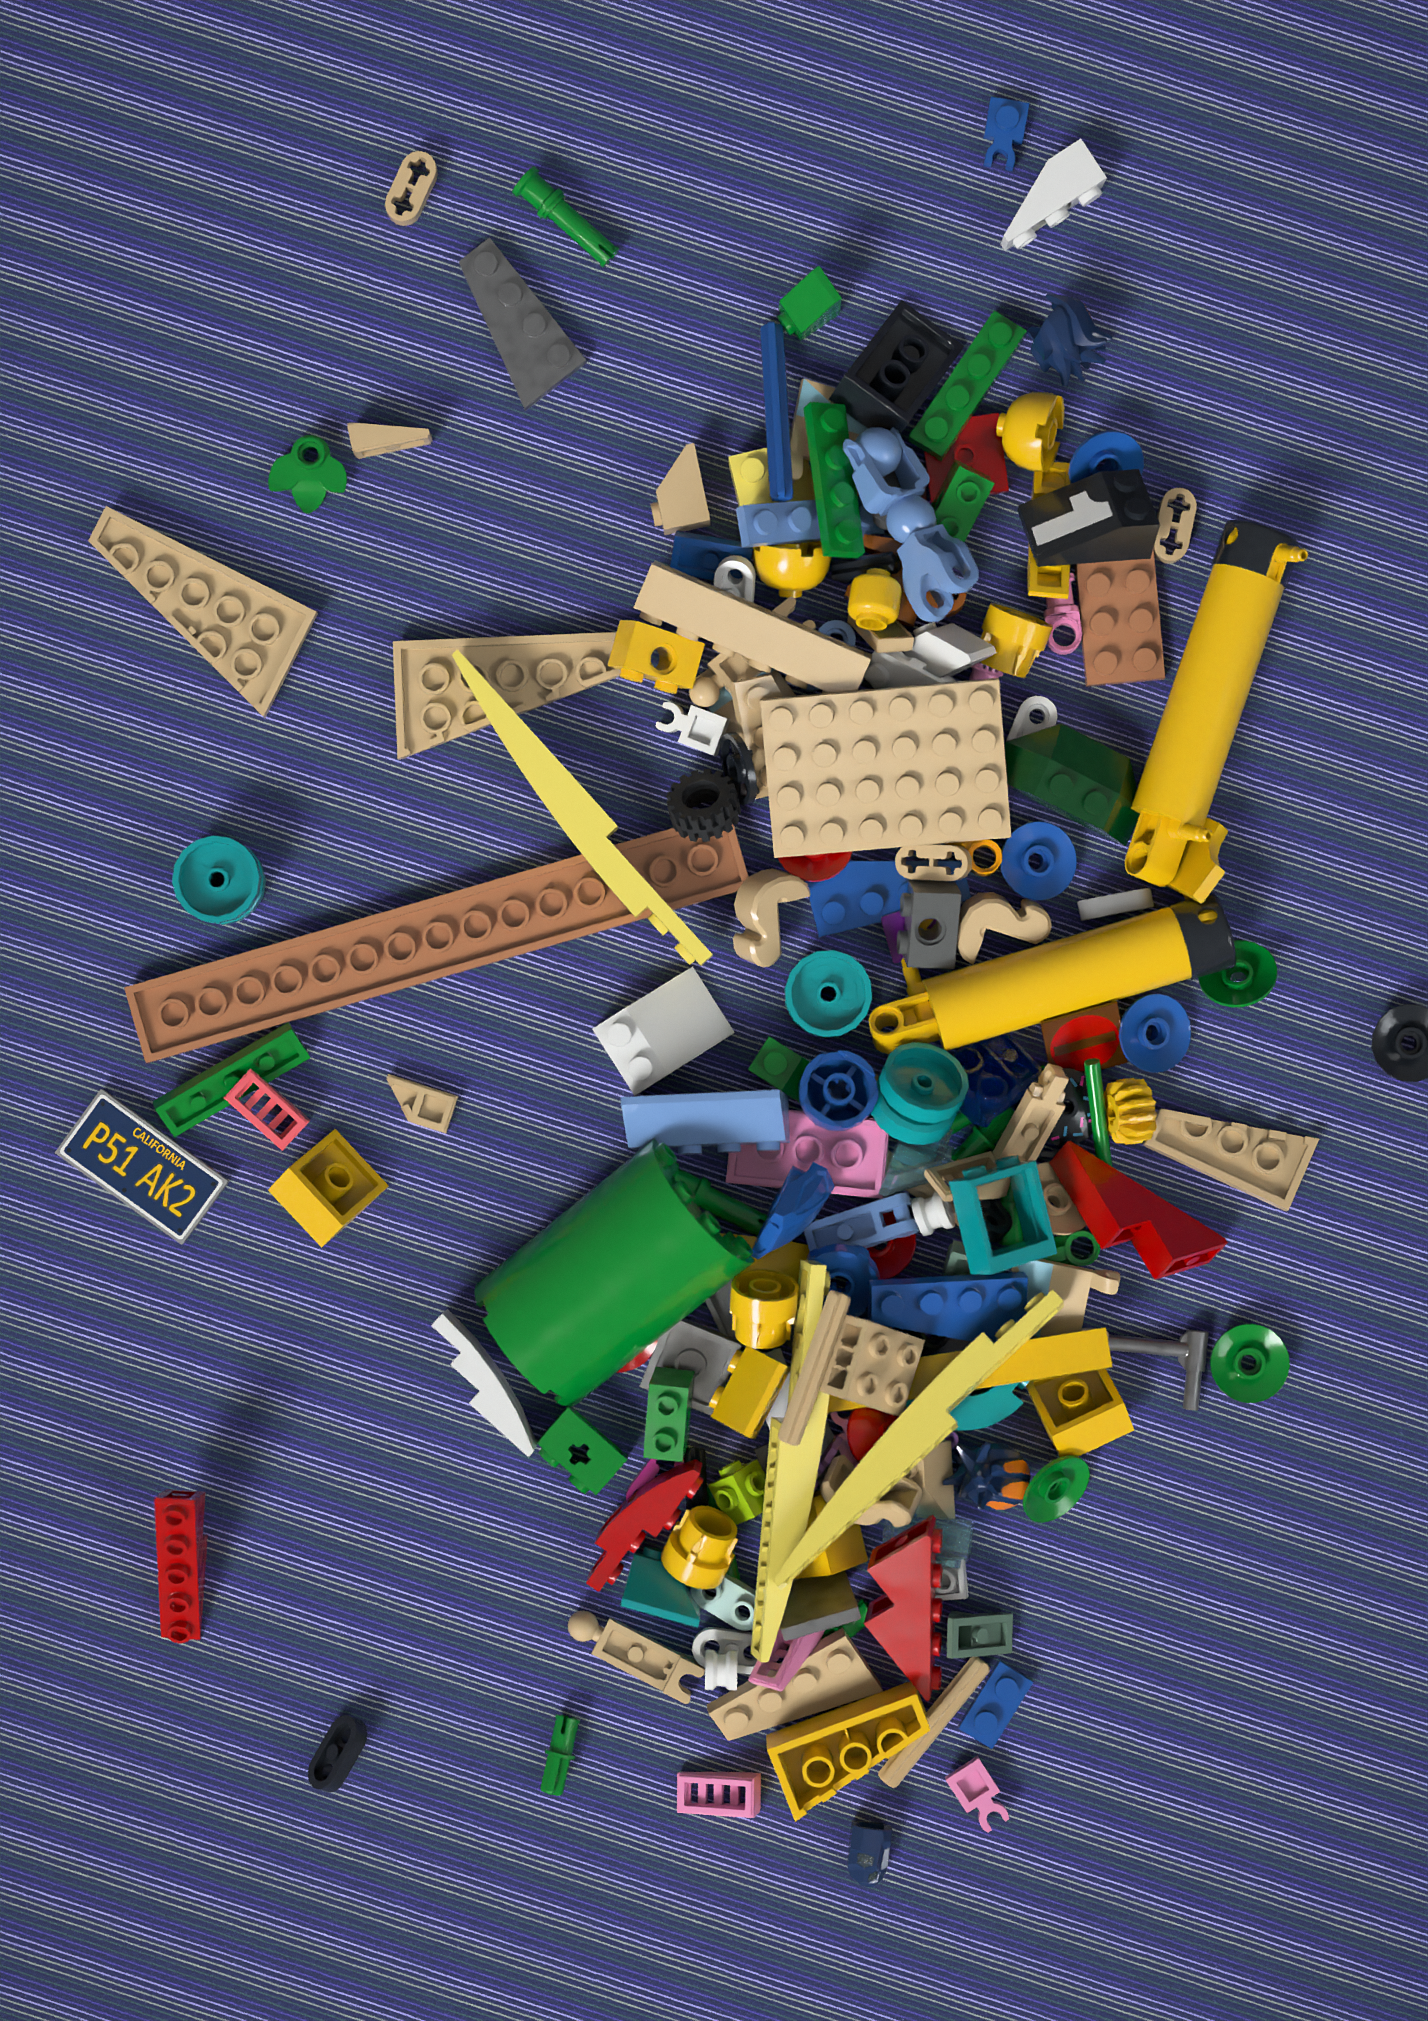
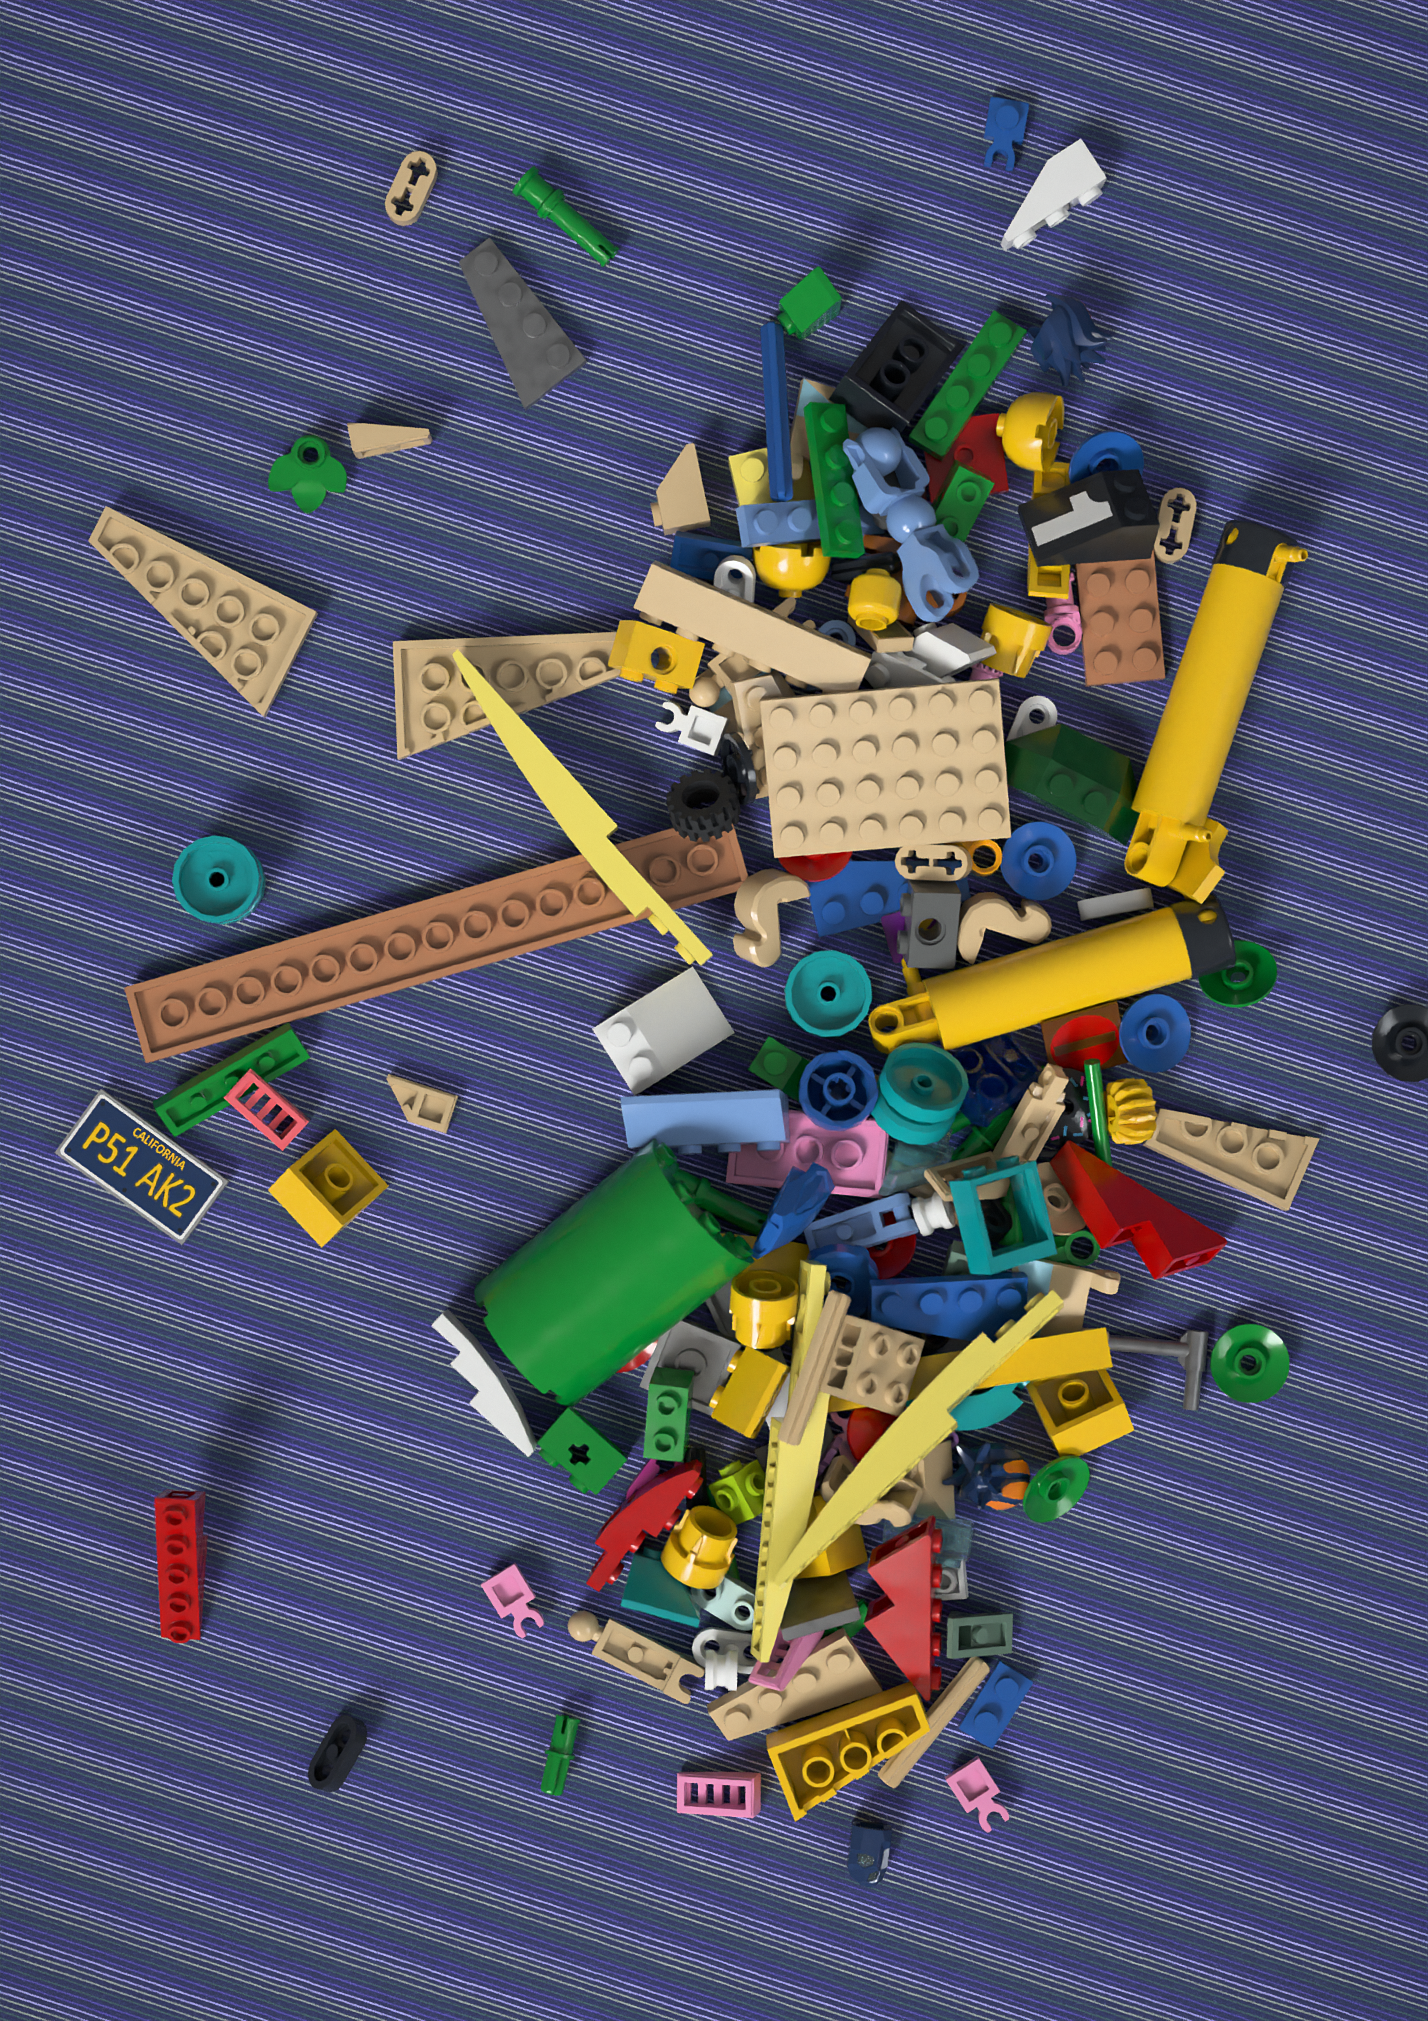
(510, 1594): none -> bright pink plate

